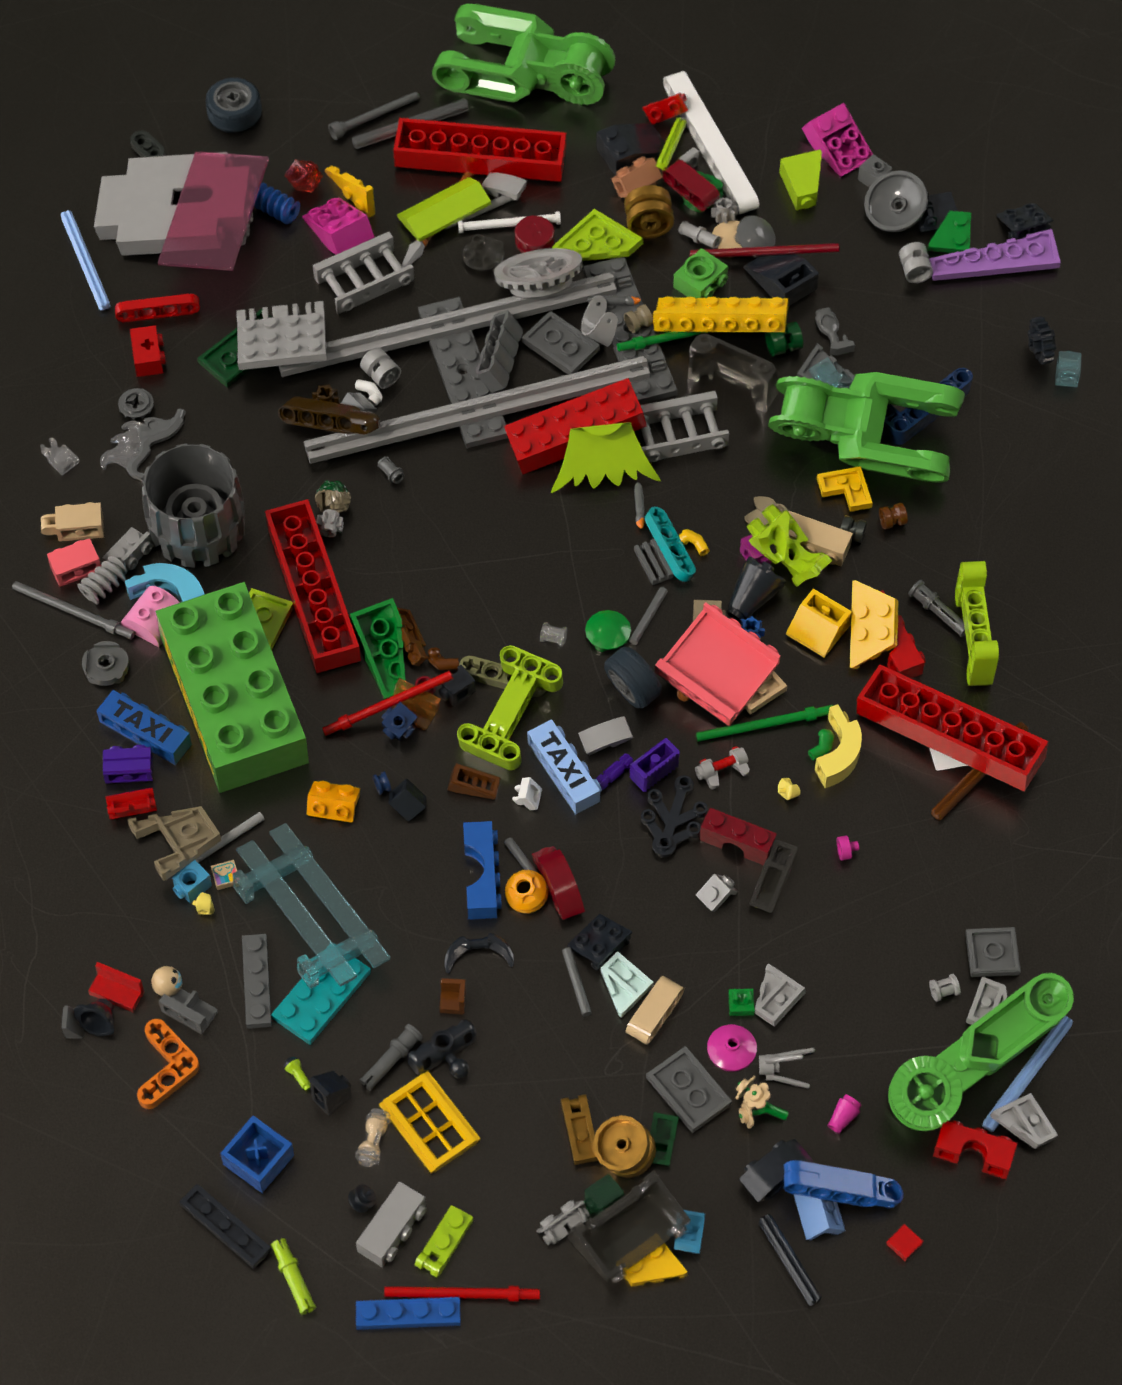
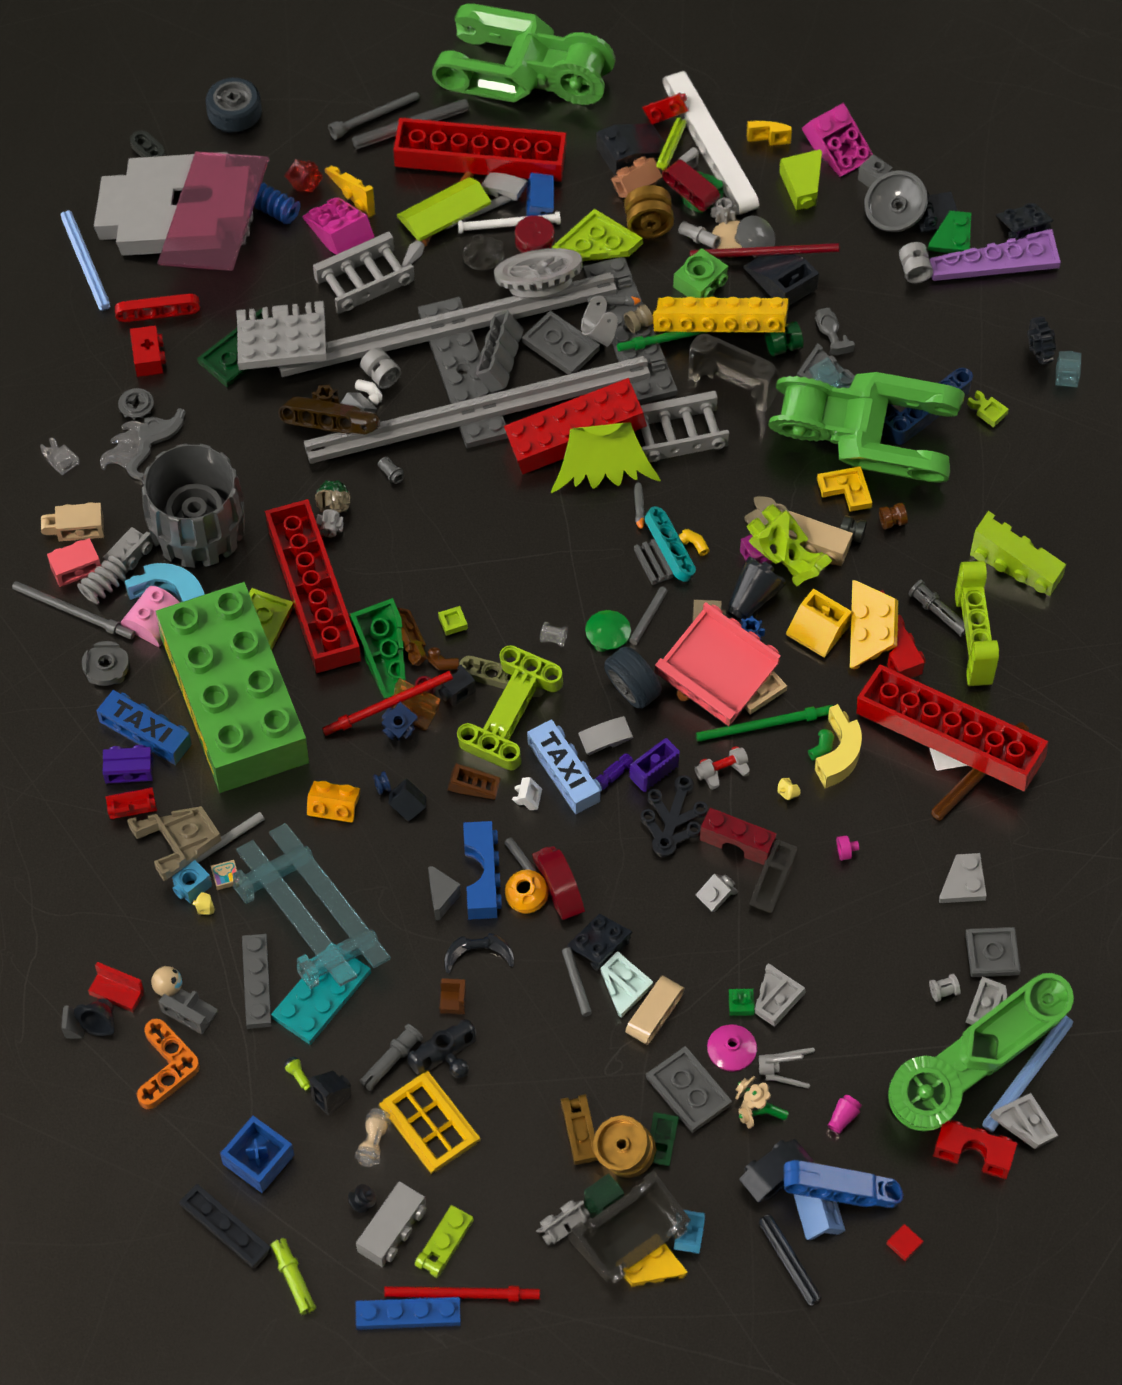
(443, 890): none -> dark grey slope
(453, 620): none -> lime plate
(540, 194): none -> blue hinge
(764, 130): none -> yellow slope
(964, 880): none -> light grey wing
(988, 410): none -> lime plate
(1016, 555): none -> lime wedge

